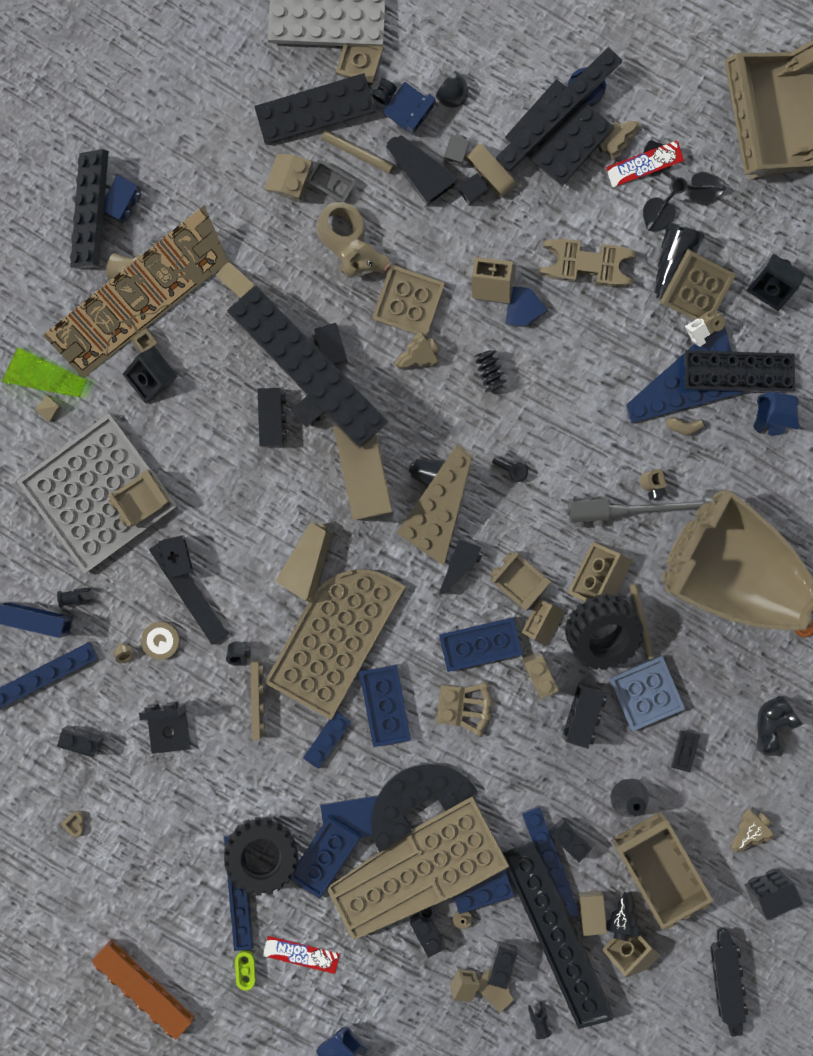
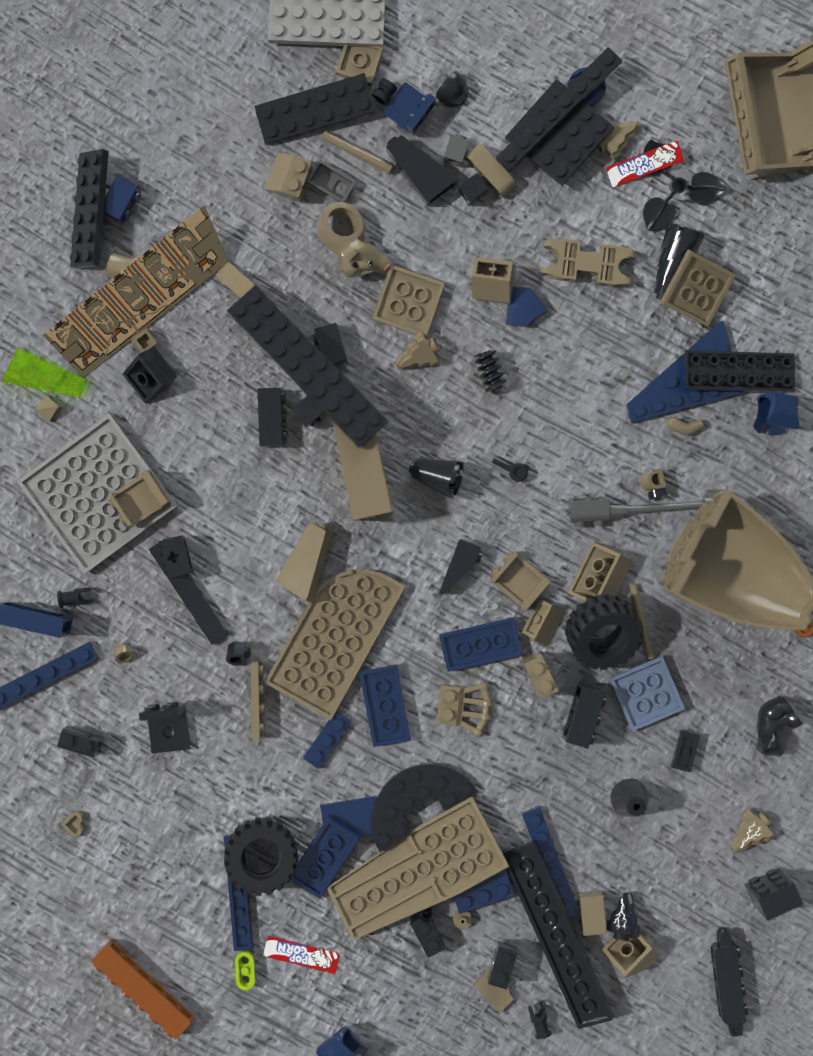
(160, 640): dark tan tile -> none
(436, 513): dark tan wing -> none
(464, 985): dark tan panel -> none
(570, 840): black brick -> none
(662, 870): dark tan container -> none
(705, 326): leg -> none
(776, 282): black brick -> none

